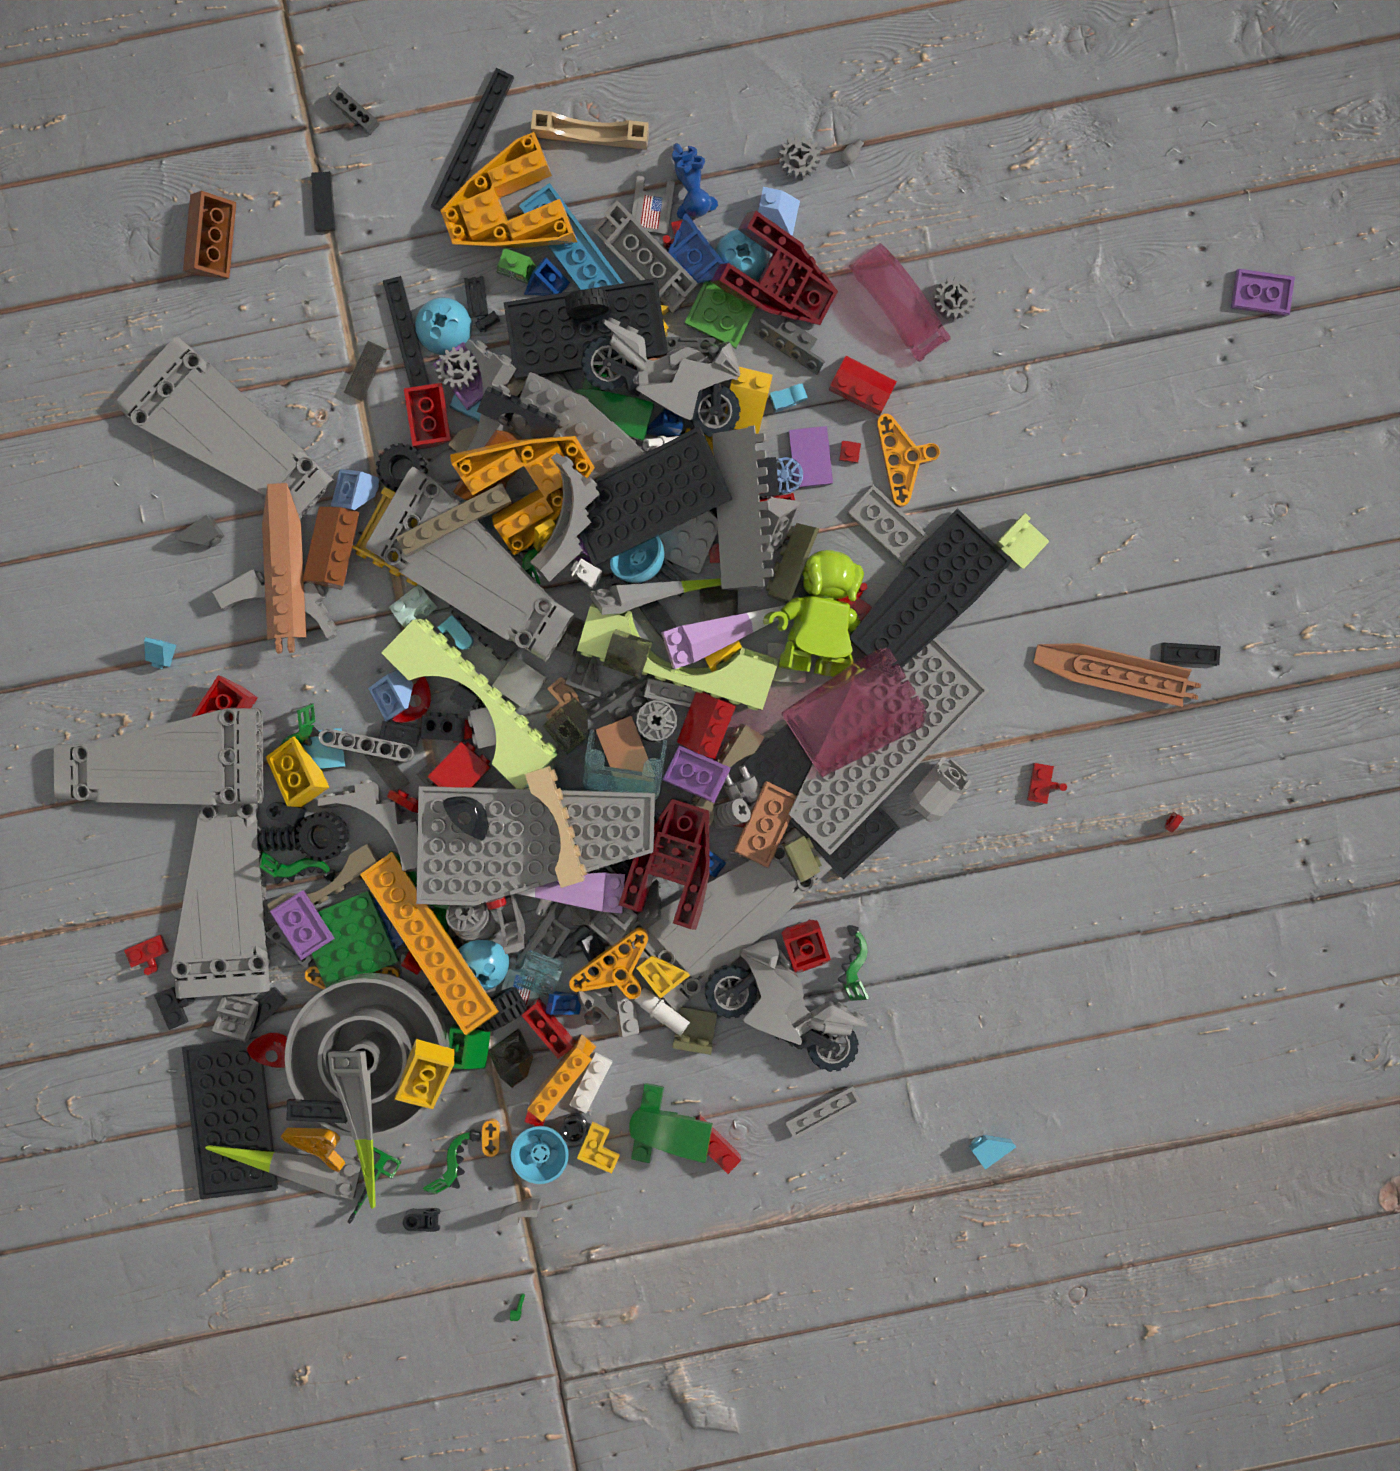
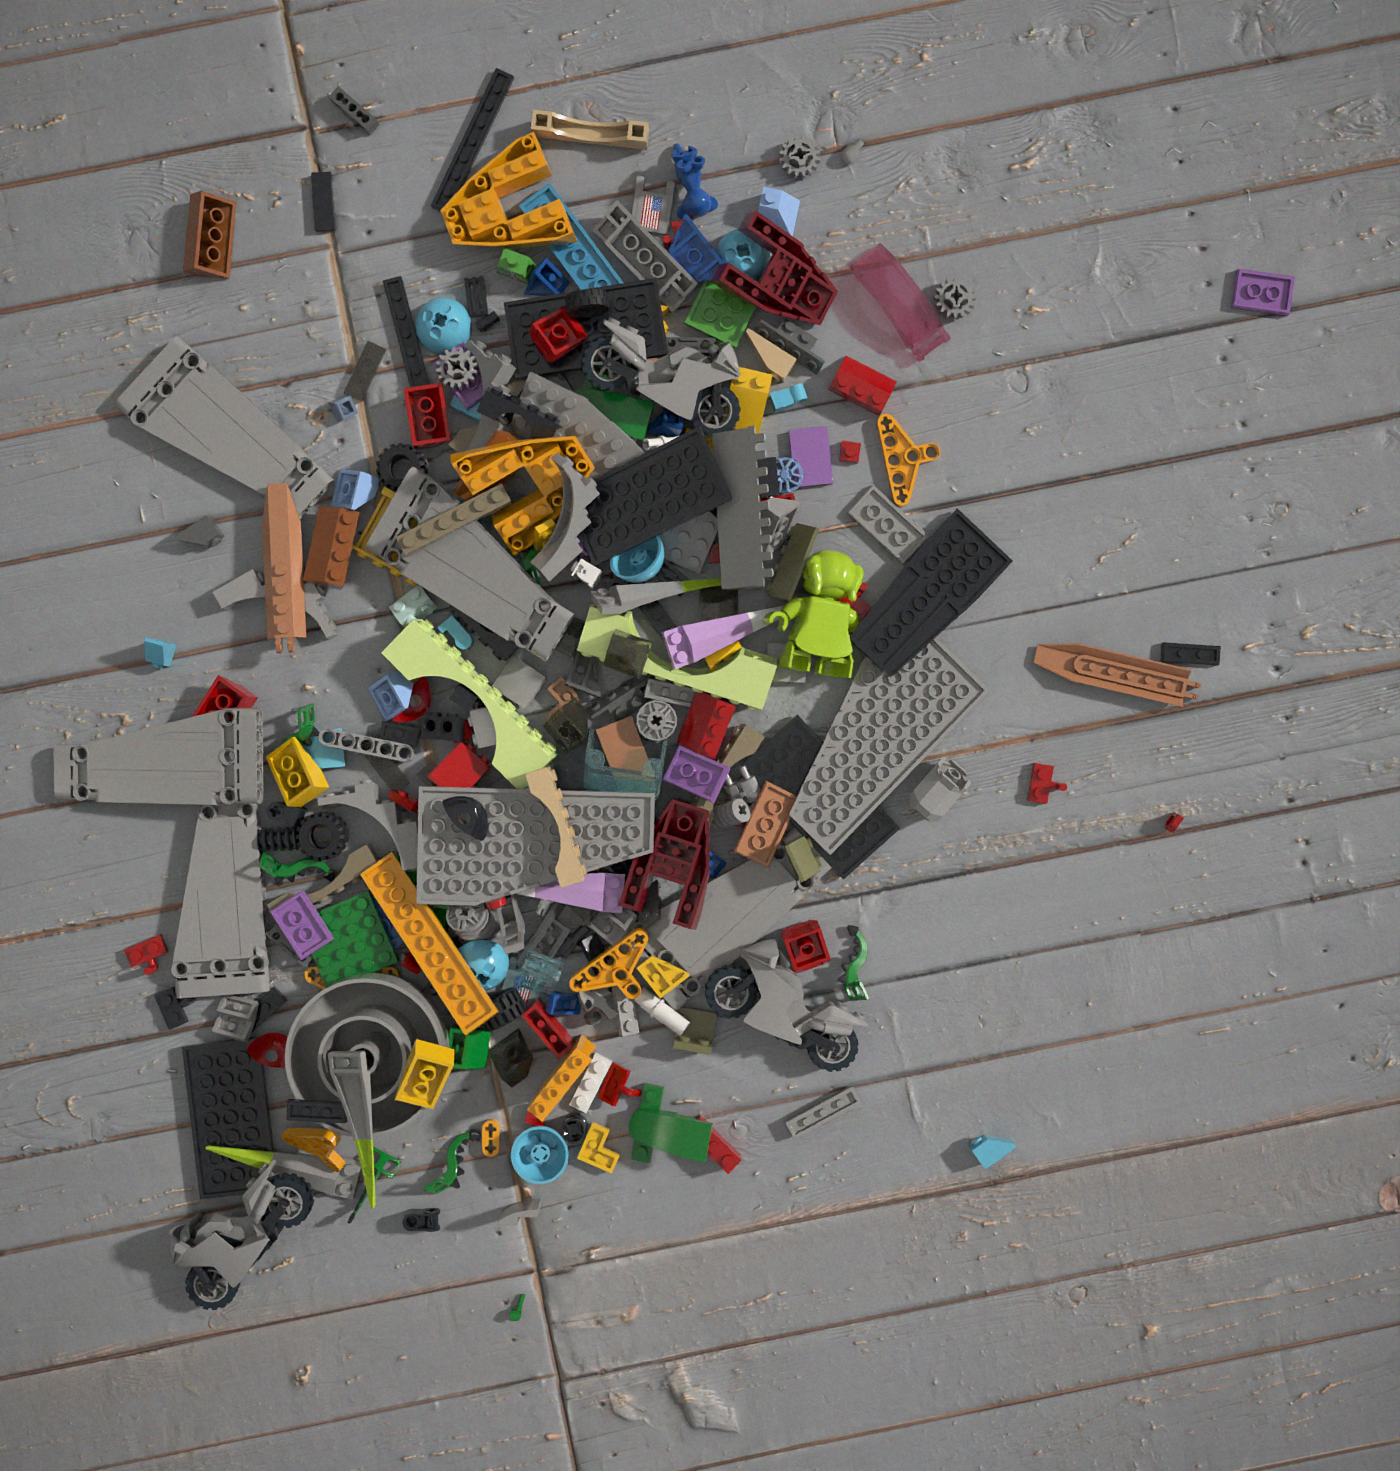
(231, 1245): none -> piece
(343, 407): none -> sand blue slope
(557, 334): none -> red slope
(615, 1085): none -> red plate
(772, 357): none -> tan slope
(856, 712): clear pink windscreen -> none
(1022, 541): yellowish green bracket -> none

